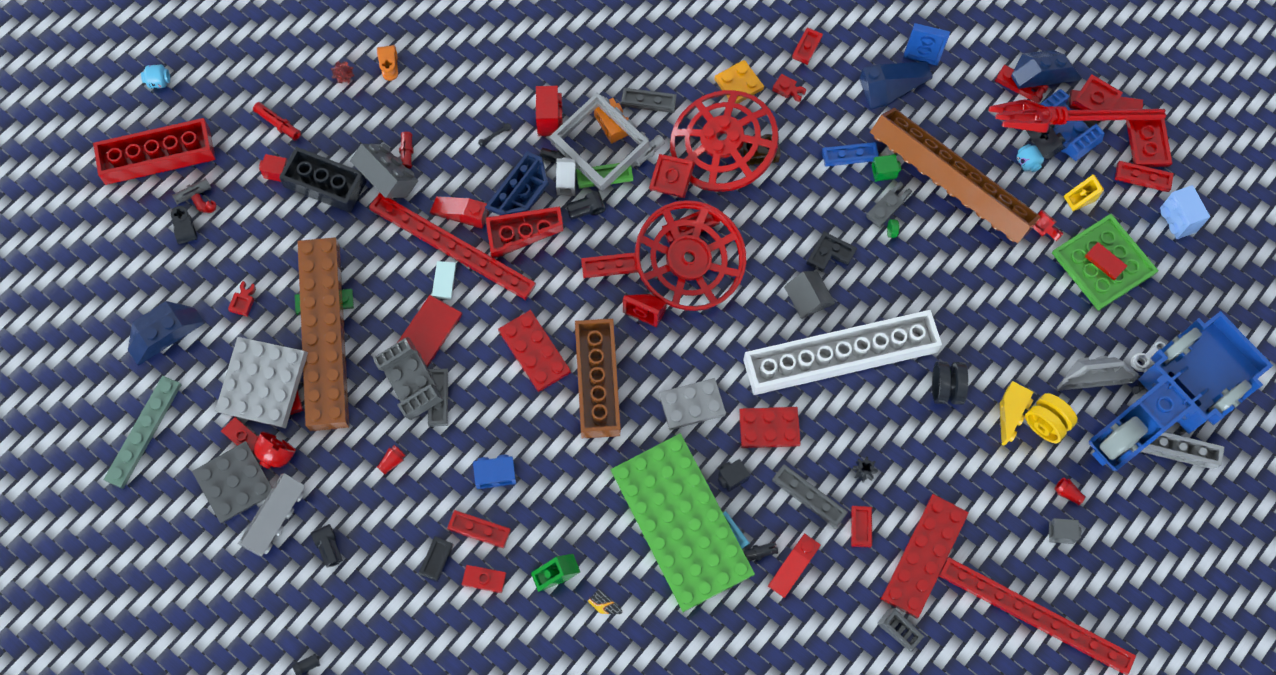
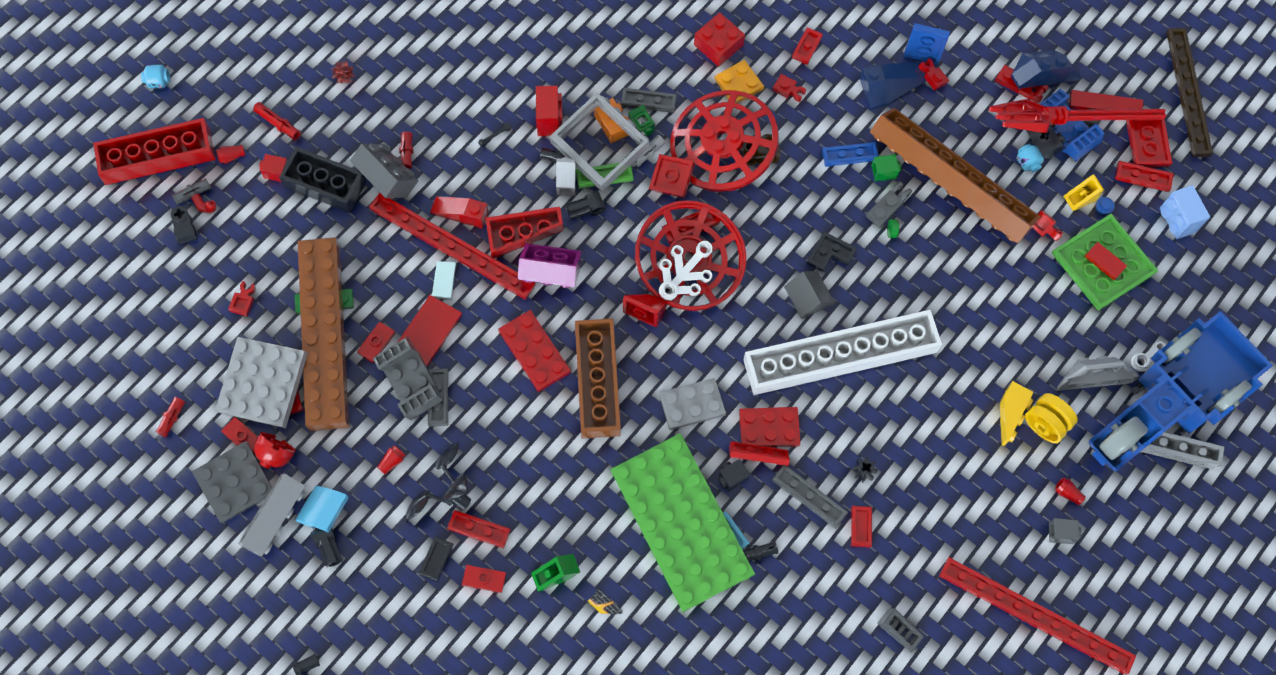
(142, 432): sand green plate -> none
(161, 329): dark blue wedge -> none
(170, 417): none -> red pin
(229, 153): none -> red cone
(322, 508): none -> medium azure slope
(376, 342): none -> red plate
(388, 62): orange piece -> none
(453, 495): none -> black plant
(494, 472): blue brick -> none
(521, 187): dark blue wedge -> none
(549, 265): none -> brick
(609, 265): red plate -> none
(642, 120): none -> green window
(682, 273): none -> white plant
(719, 39): none -> red brick
(759, 453): none -> red tile
(794, 565): slope -> none
(924, 556): red plate -> none
(933, 76): none -> red plate
(949, 382): black wheel -> none
(1097, 95): red plate -> none
(1105, 205): none -> blue plate
(1189, 92): none -> dark brown plate

